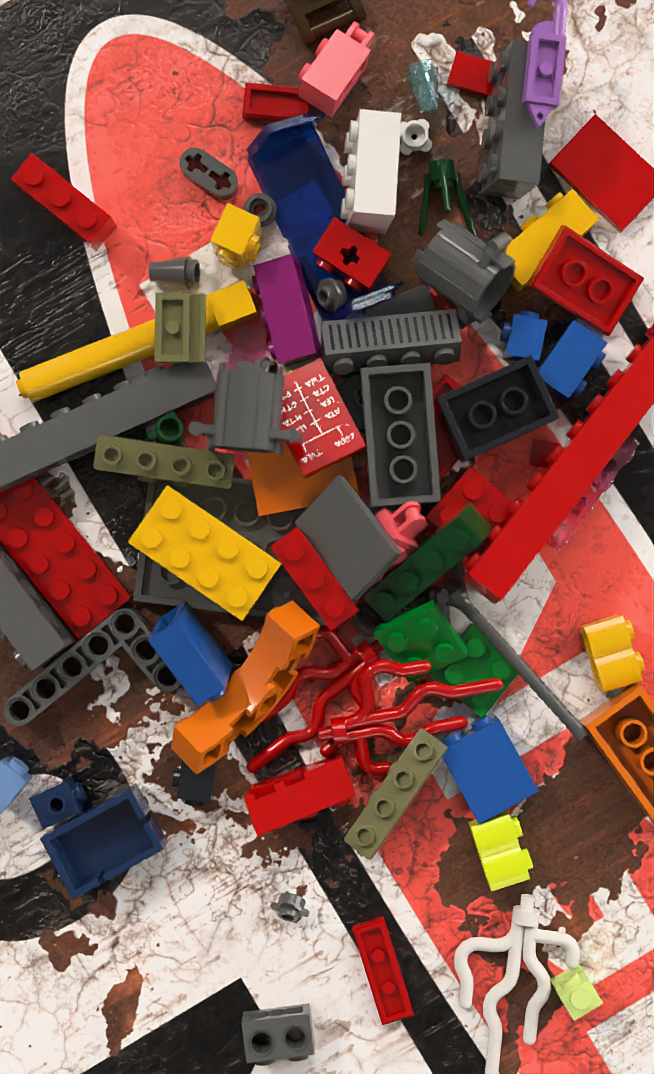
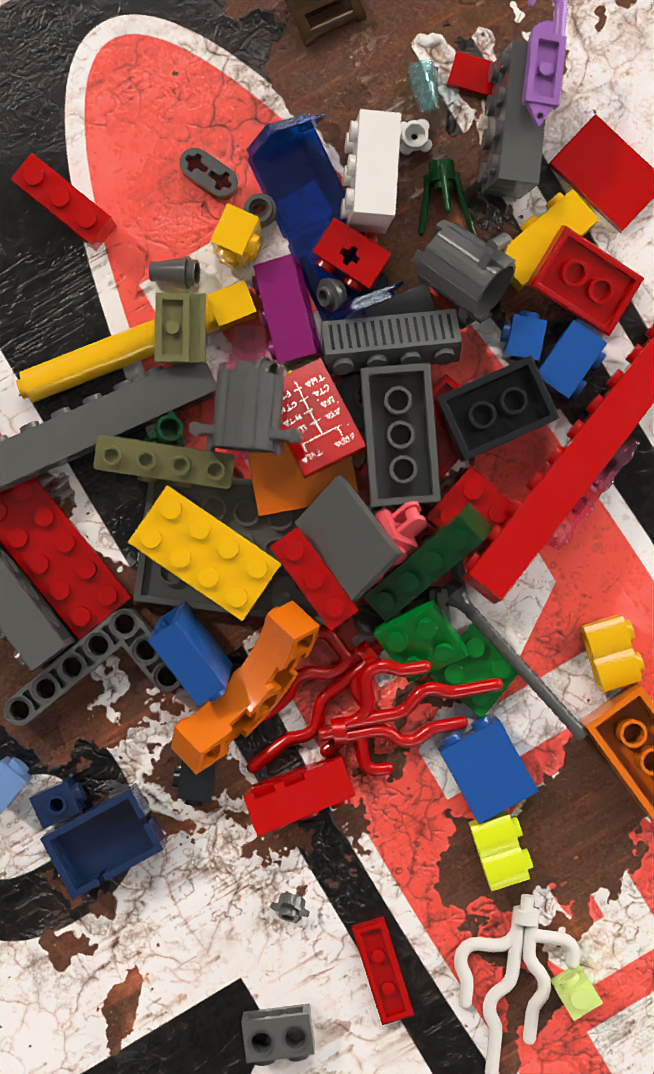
(272, 102): red tile -> none
(335, 69): coral brick -> none
(395, 793): olive bracket -> none
(540, 452): red sticker -> none

